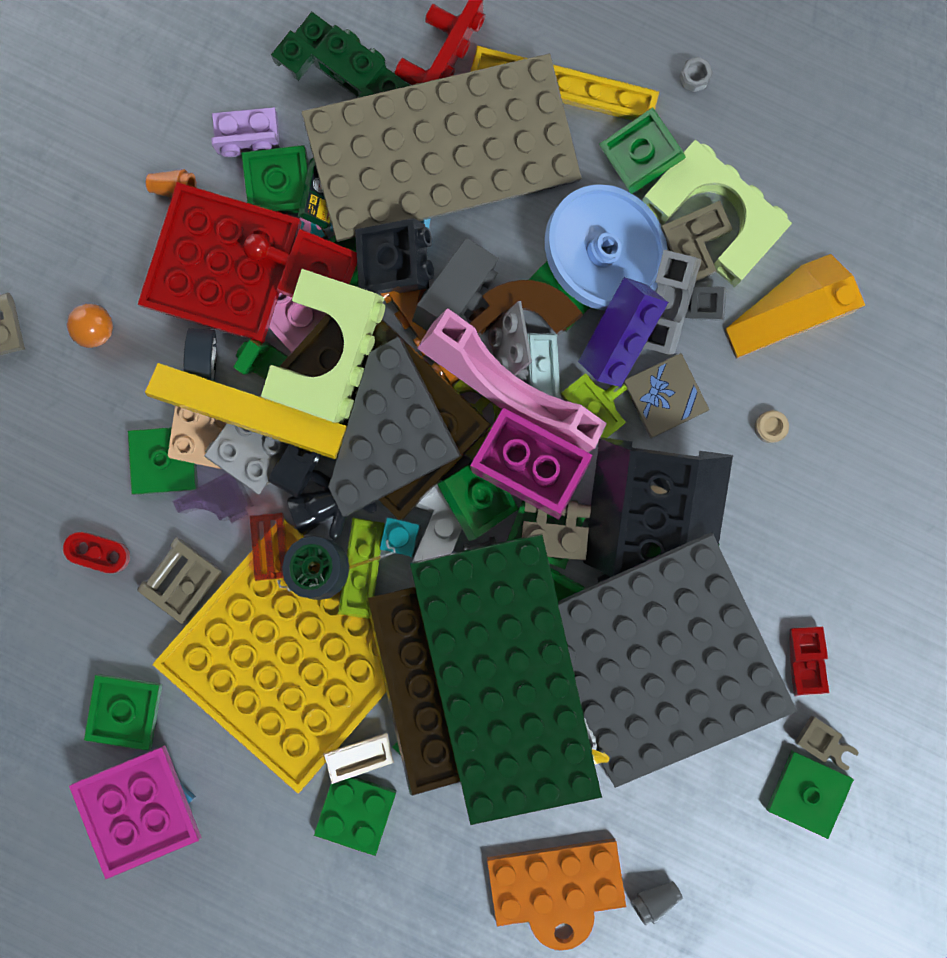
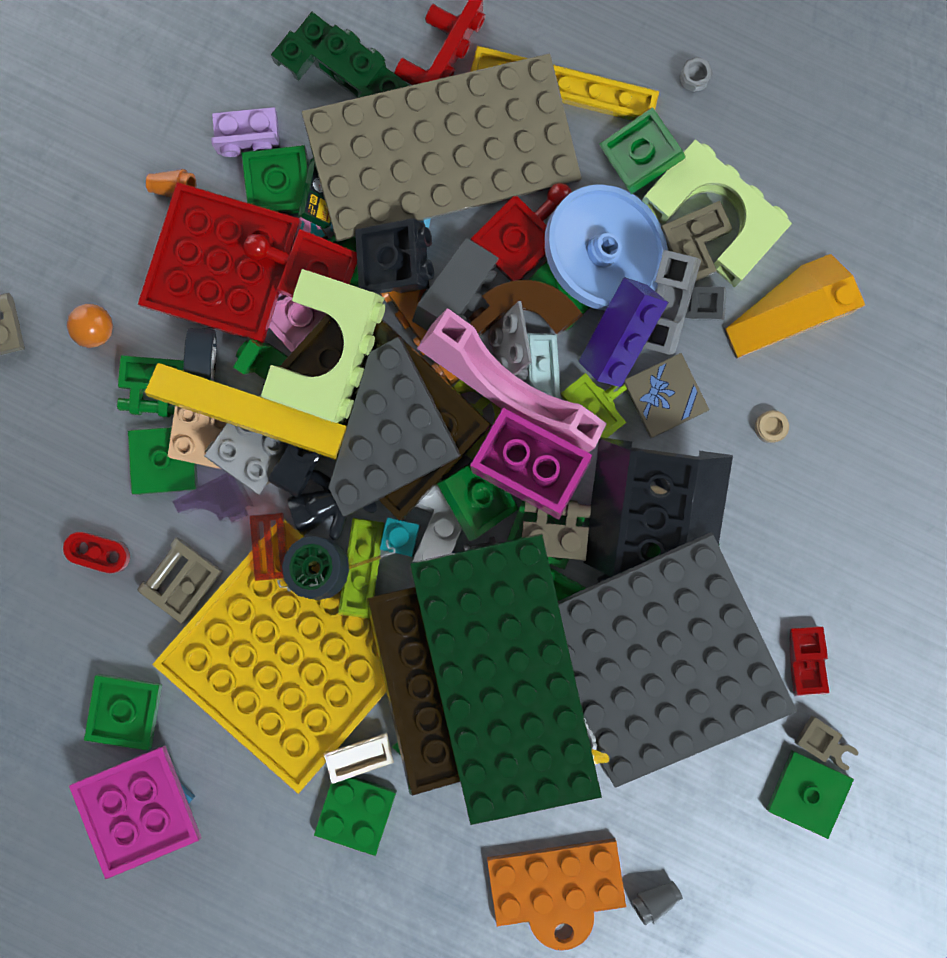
(135, 375): none -> green plate
(518, 233): none -> red plate

